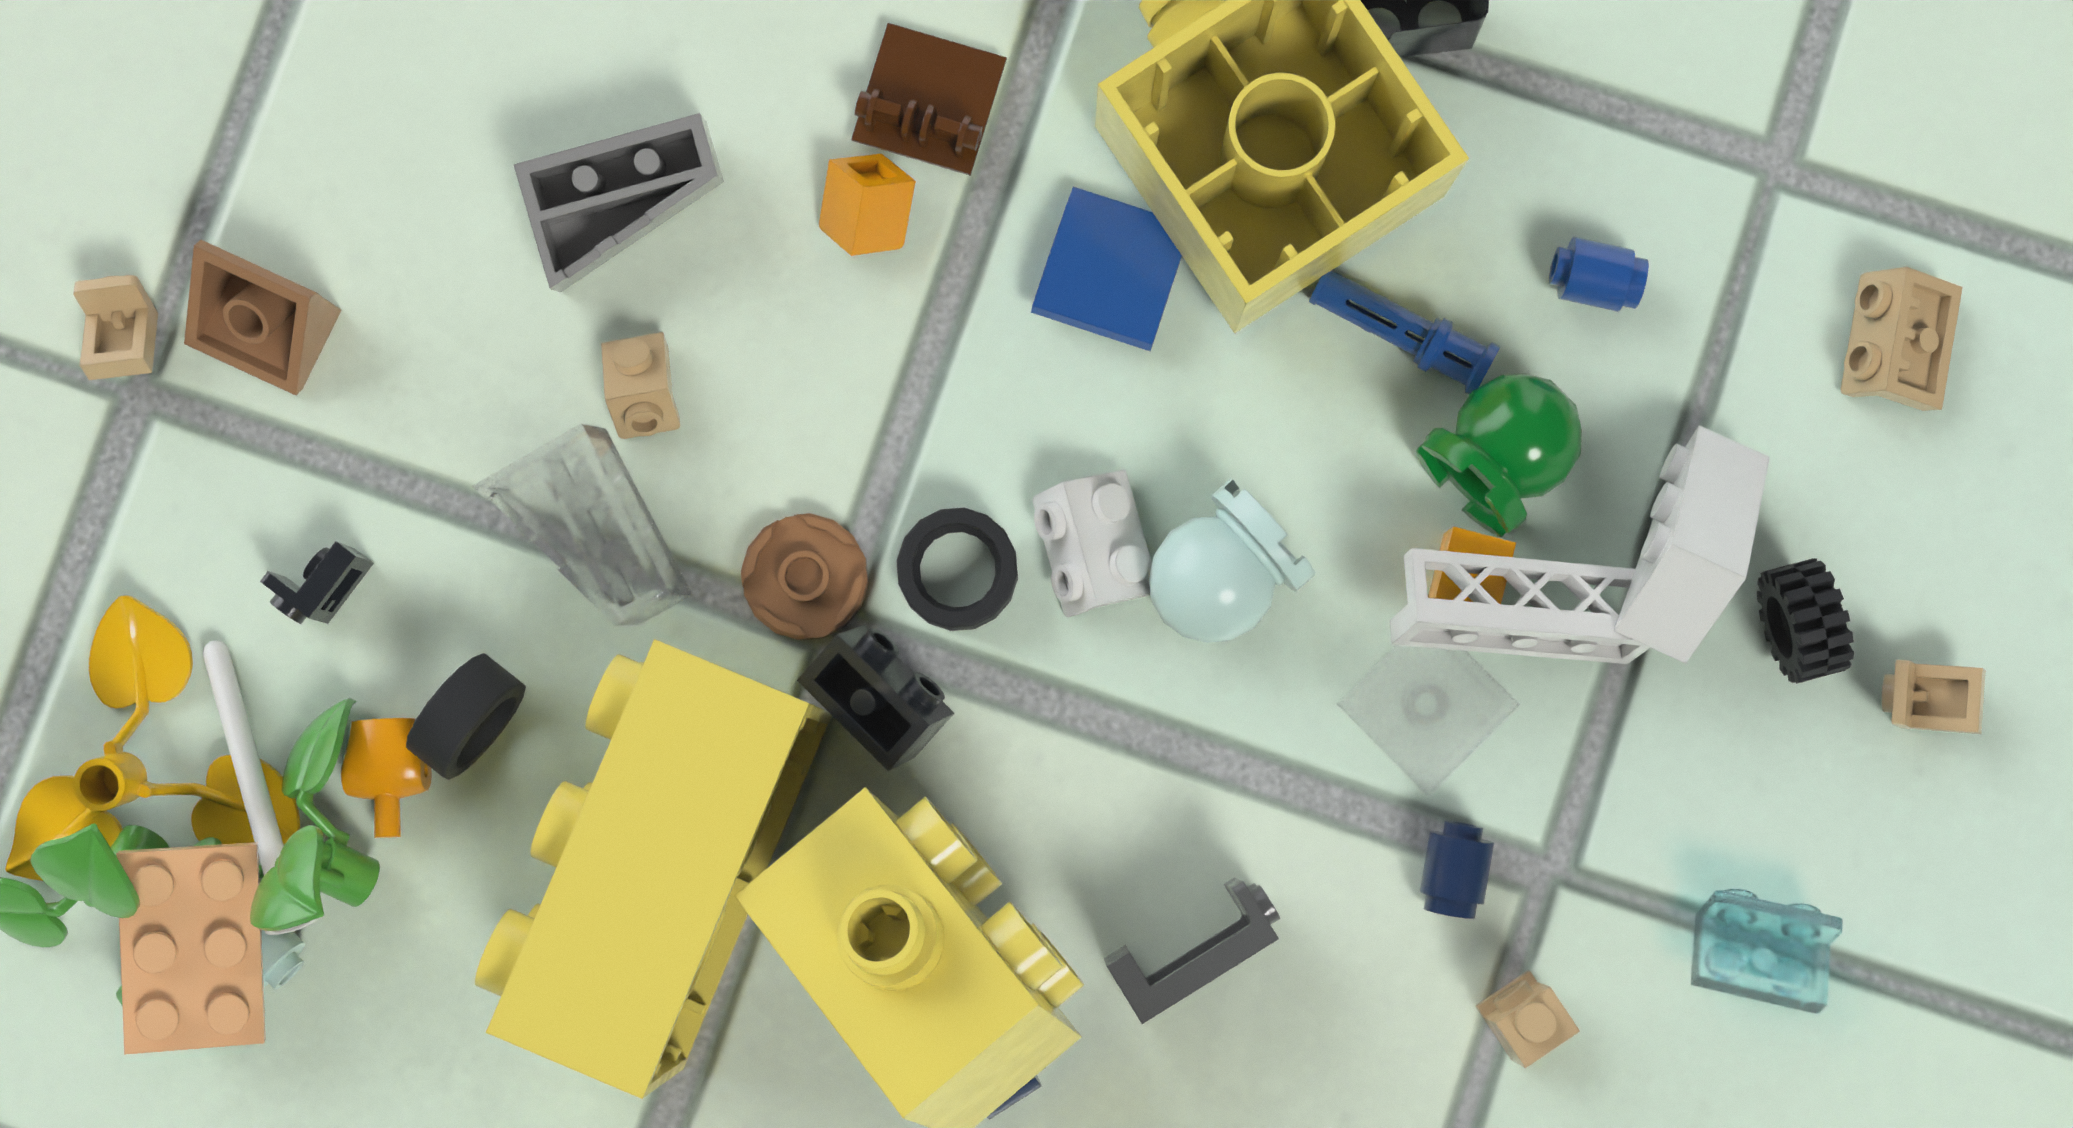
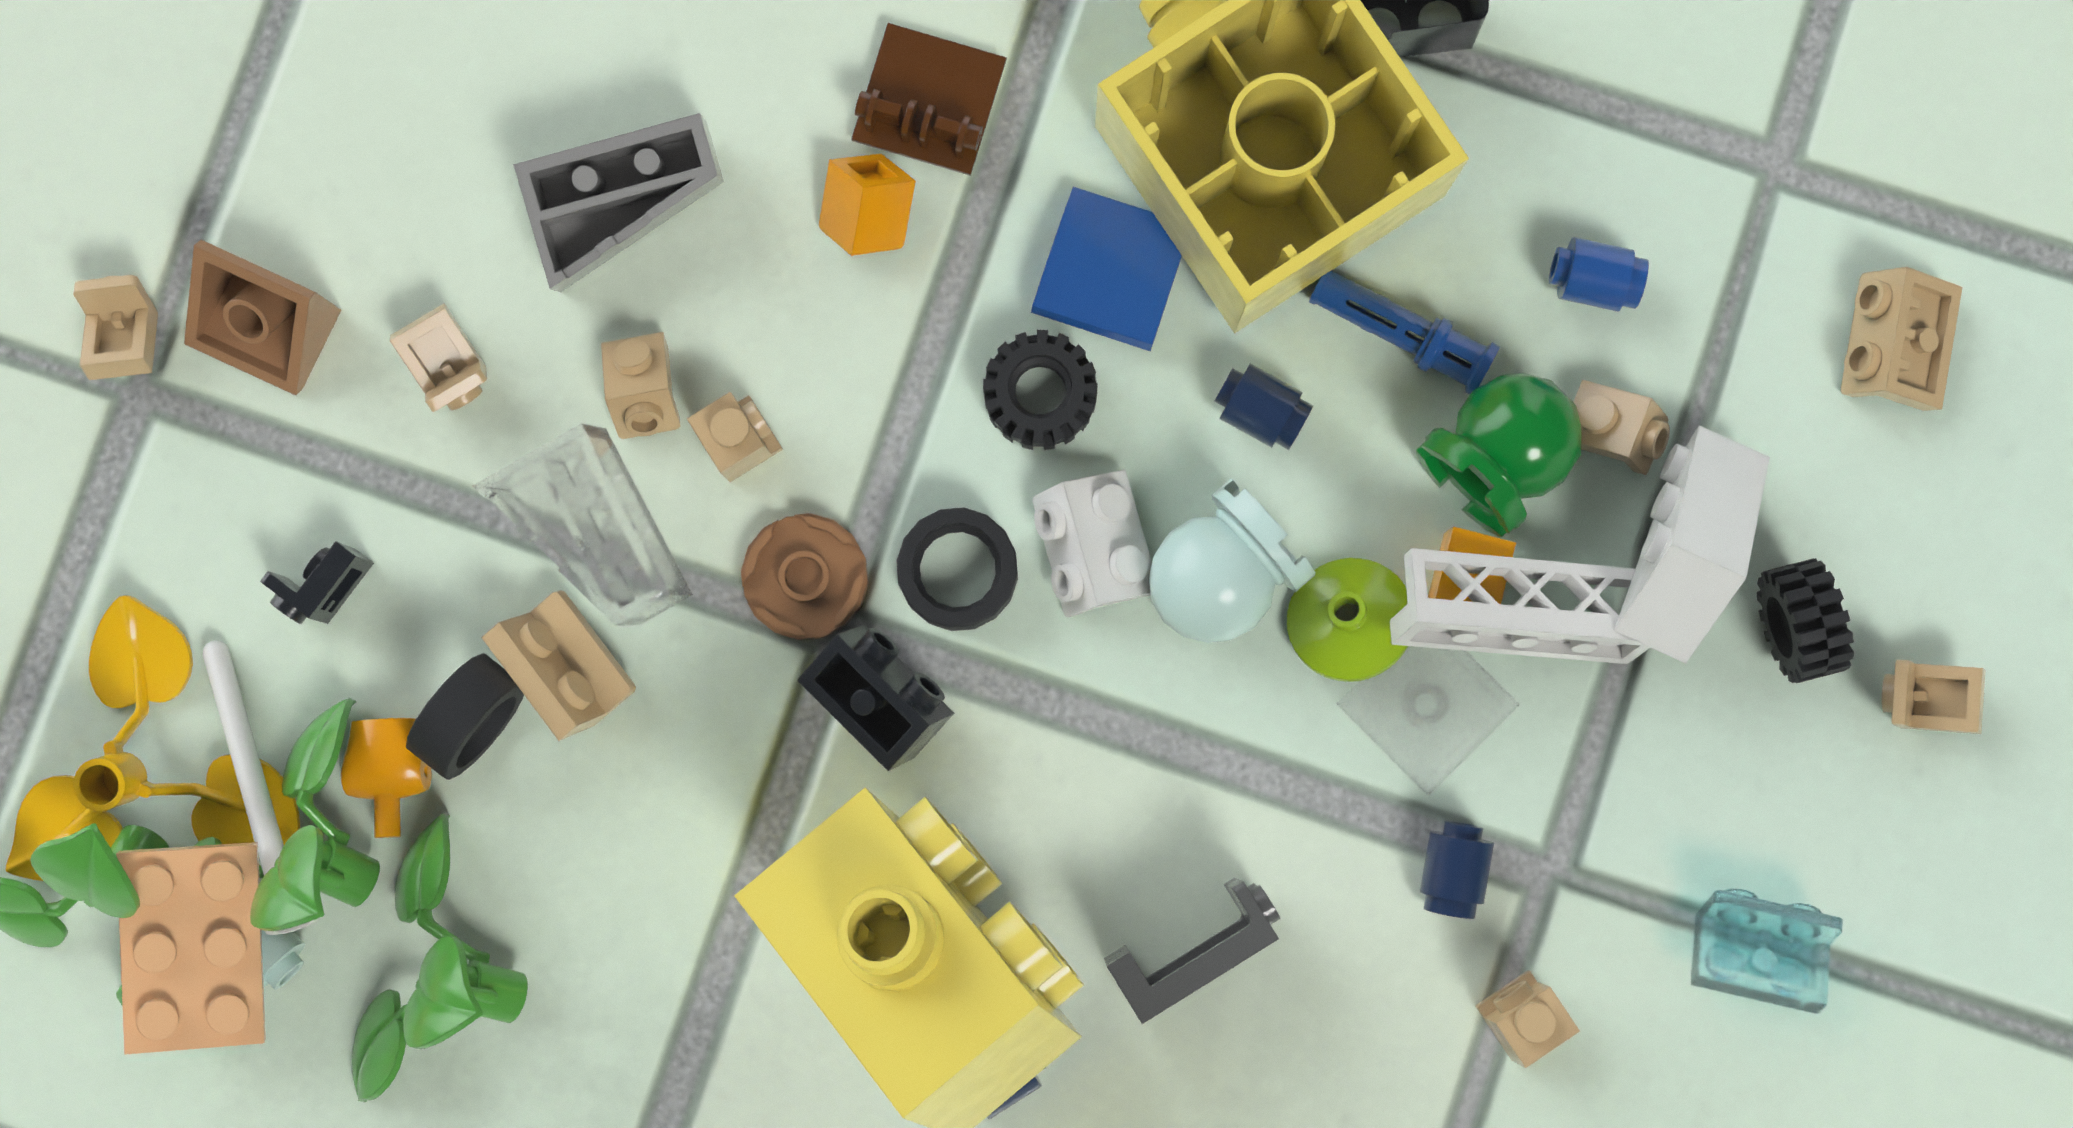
(441, 359): none -> tan bracket
(447, 991): none -> bright green plant
(560, 665): none -> tan bracket
(649, 868): light yellow brick -> none
(734, 435): none -> tan brick
(1046, 352): none -> black tyre
(1263, 406): none -> dark blue brick
(1354, 647): none -> lime dish
(1621, 425): none -> tan bracket

